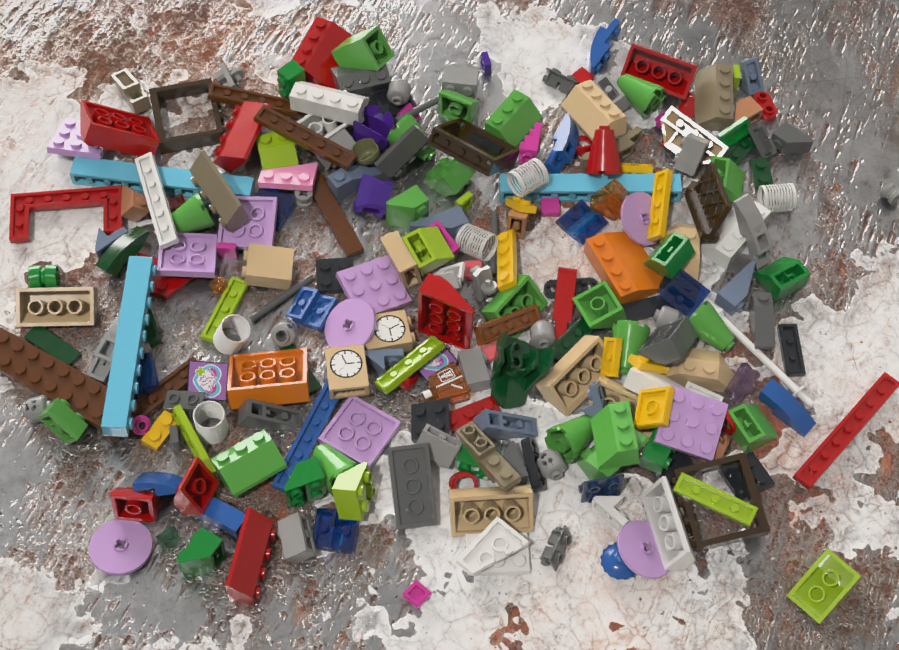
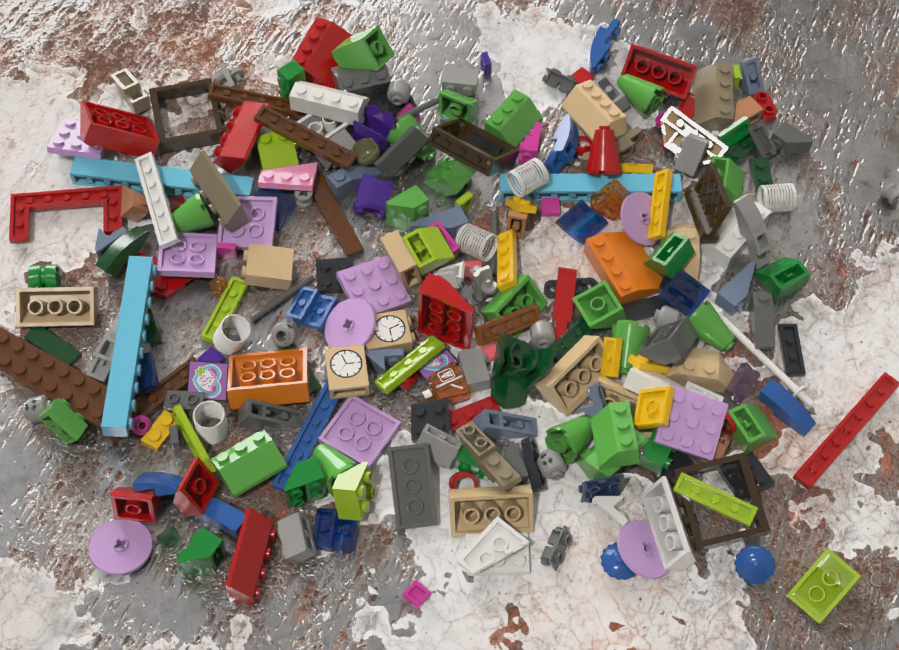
(212, 355): none -> dark purple tile
(754, 564): none -> blue piece

